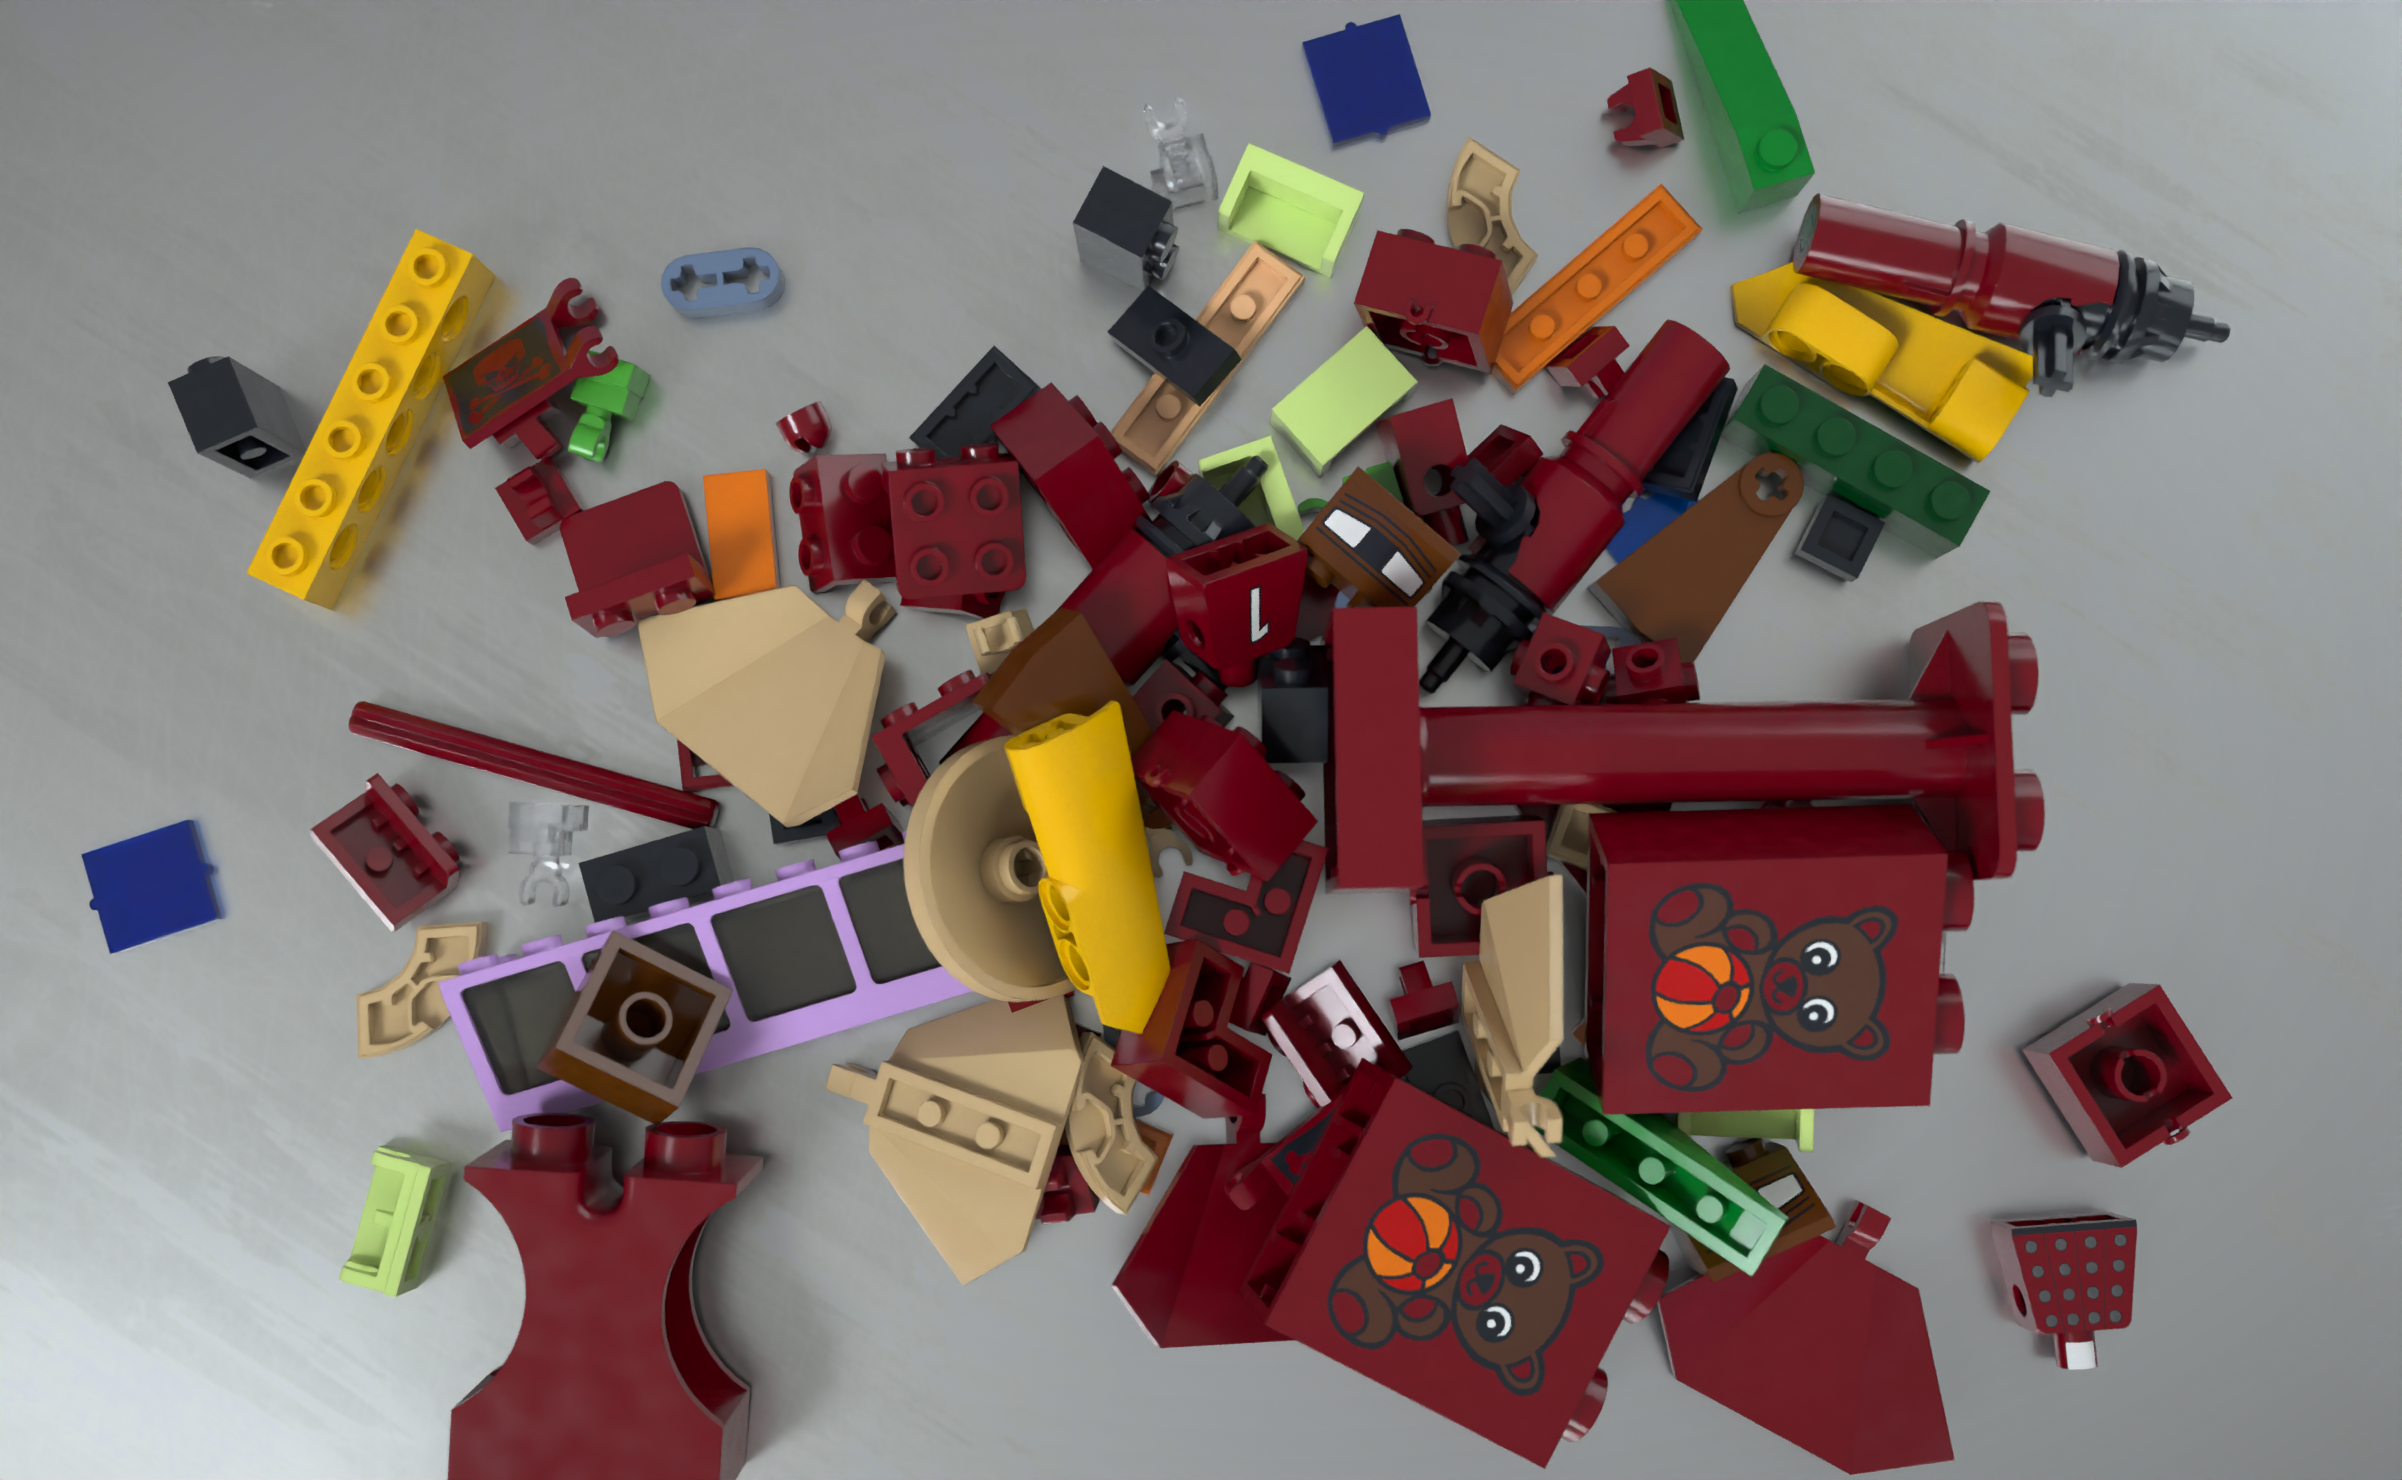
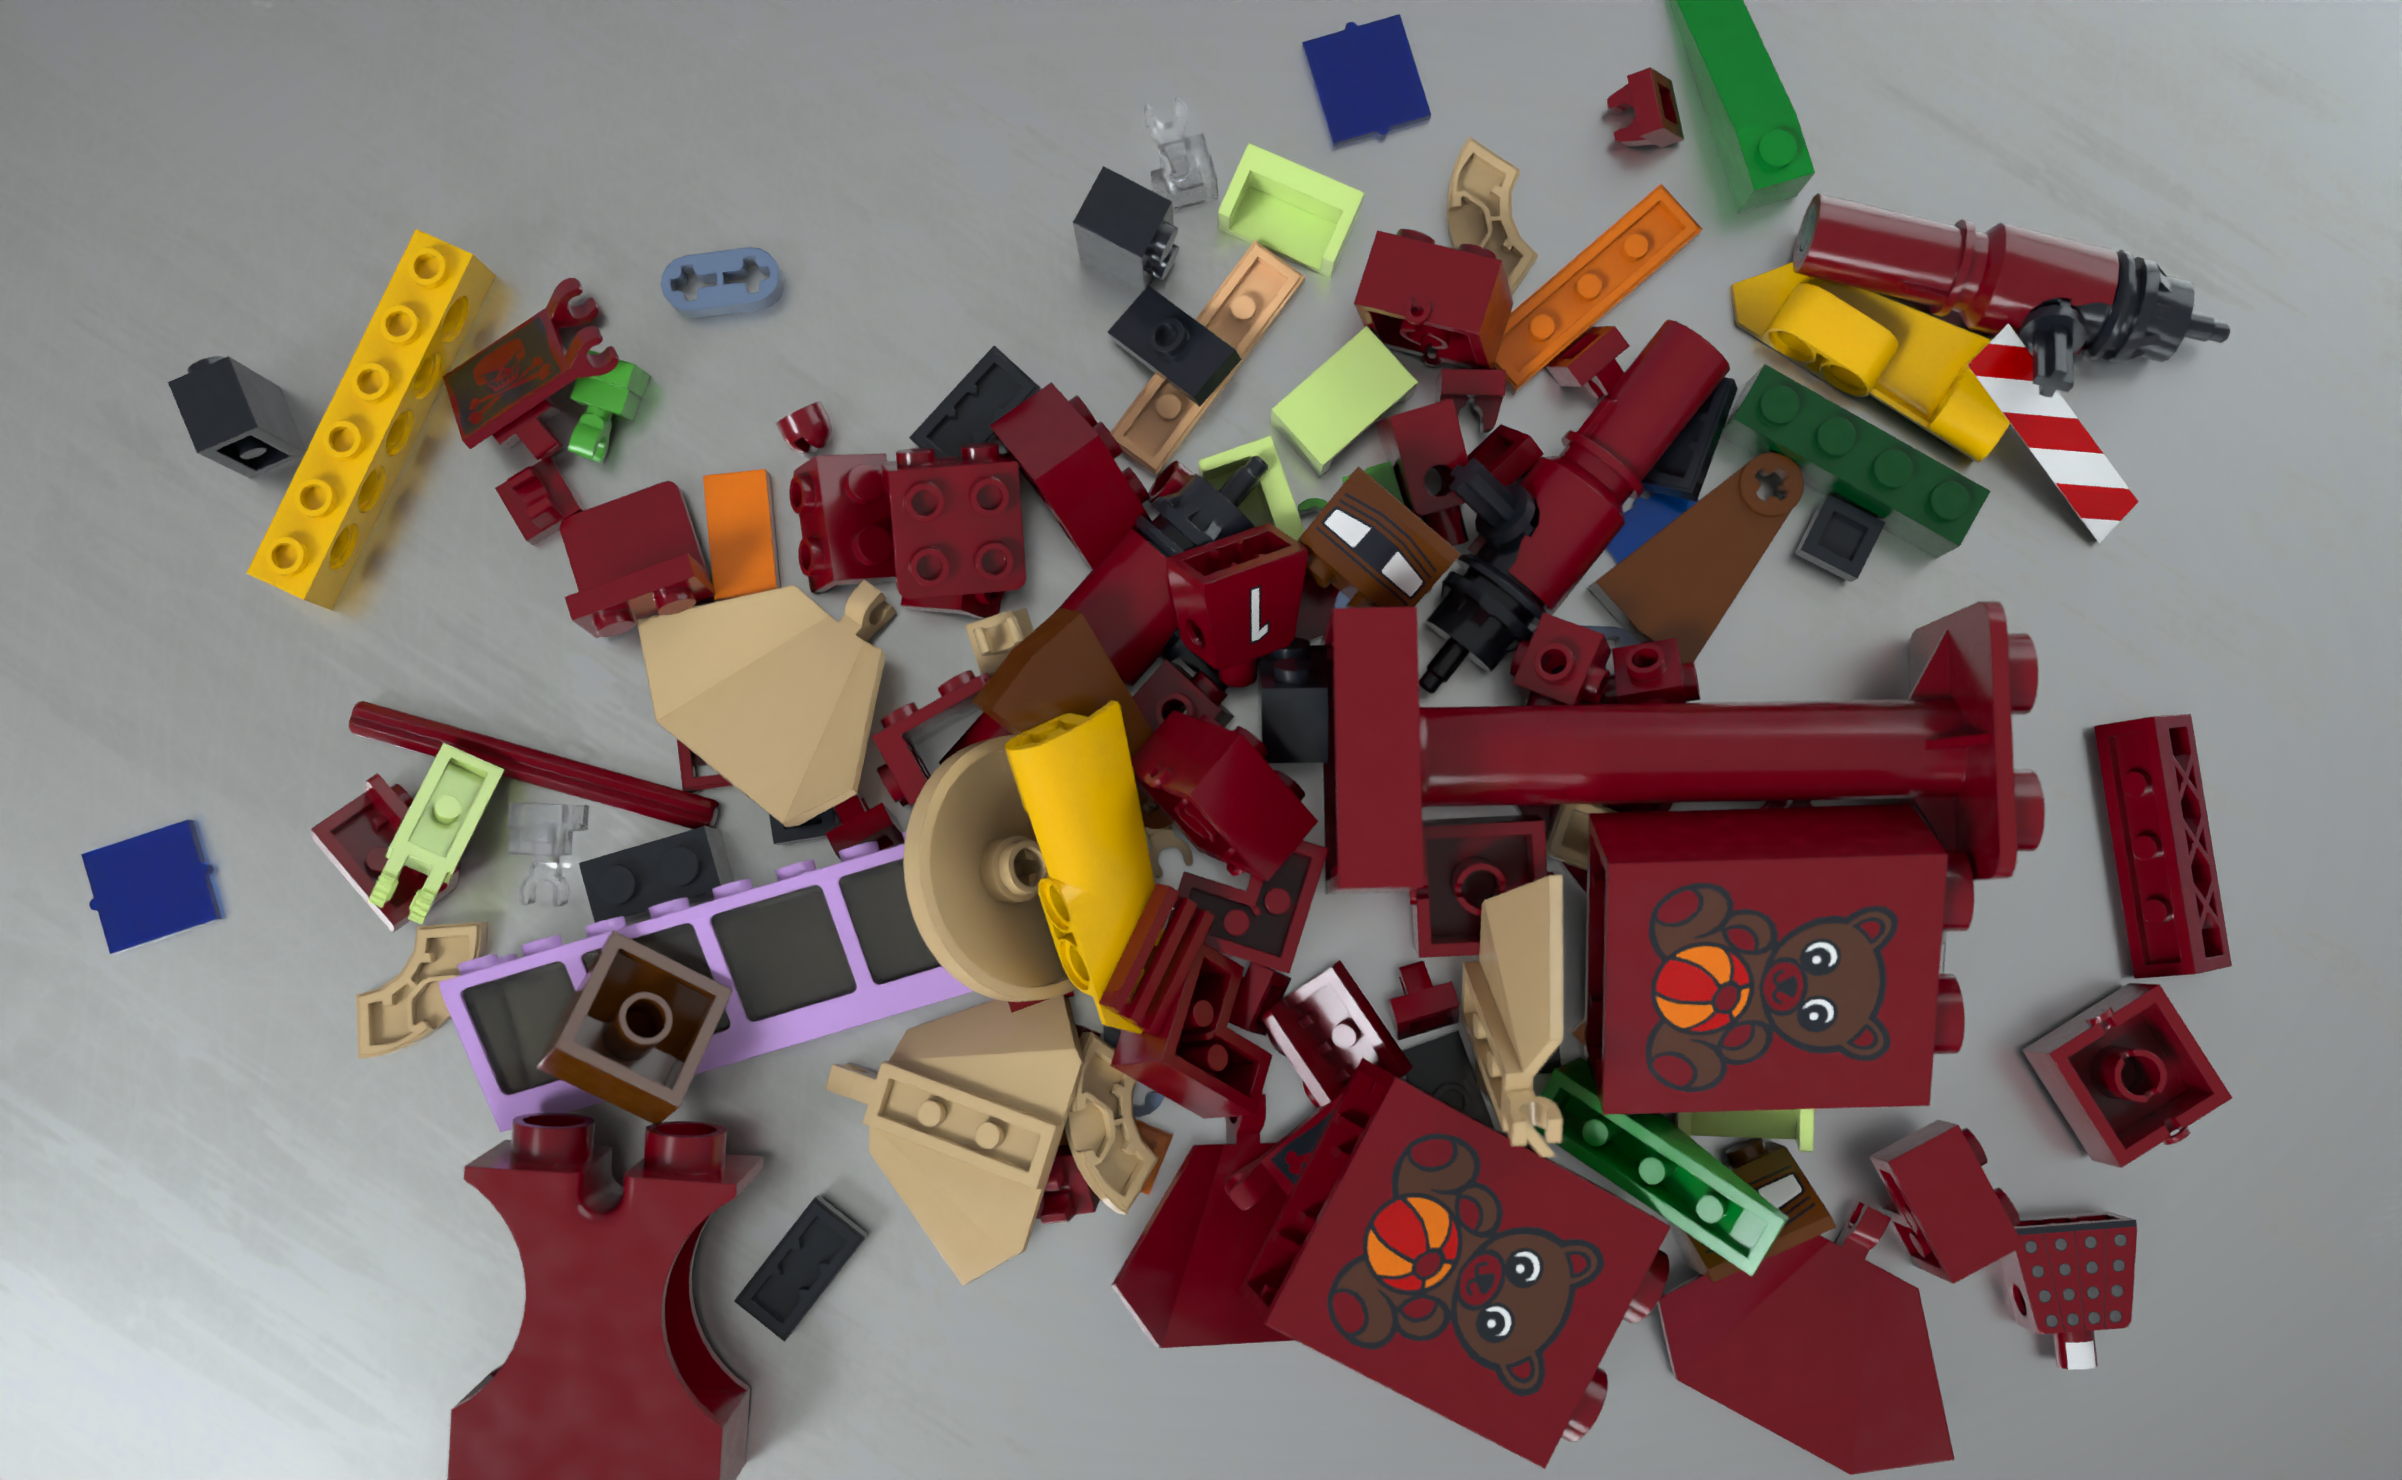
(396, 1221): yellowish green hinge -> none
(438, 826): none -> yellowish green hinge
(801, 1268): none -> black plate
(1164, 964): none -> dark red tile
(1473, 386): none -> dark red tile
(1945, 1202): none -> dark red brick
(2053, 435): none -> sticker
(2162, 846): none -> dark red fence

